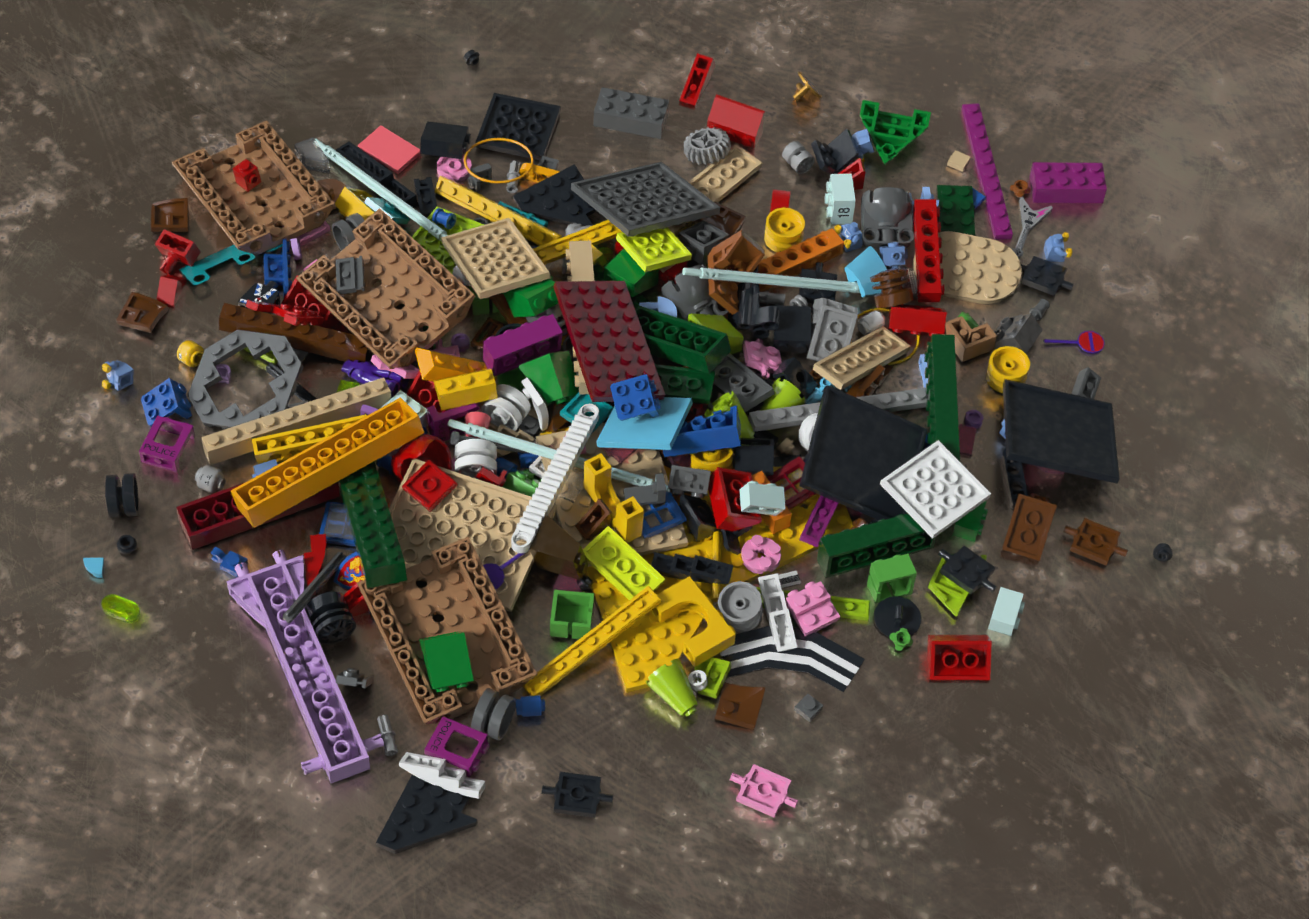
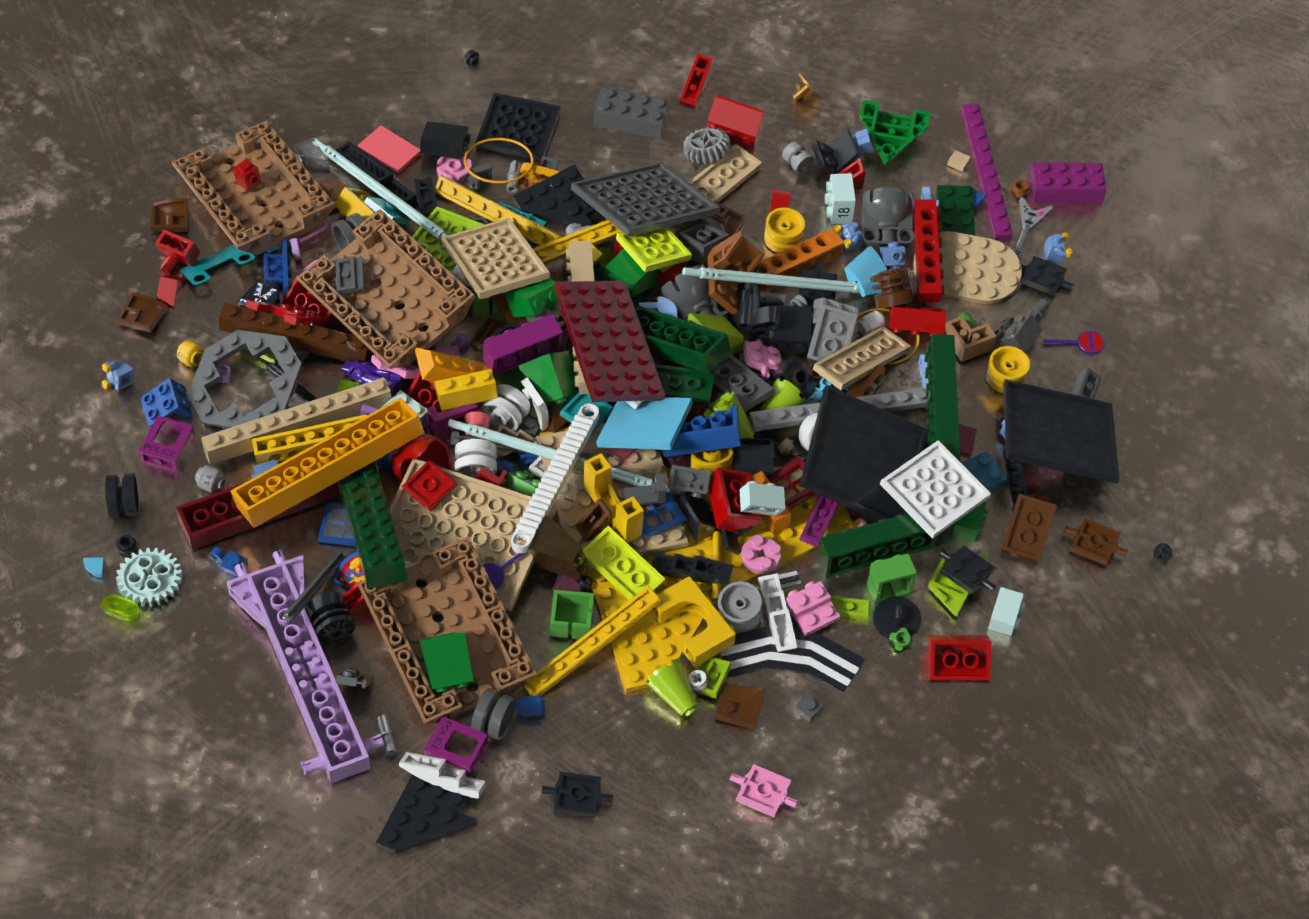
(141, 590): none -> light aqua gear
(317, 559): red slope -> none
(444, 218): blue bush -> none
(635, 397): blue bracket -> none
(973, 419): medium lavender tile -> none
(985, 471): none -> dark azure plate

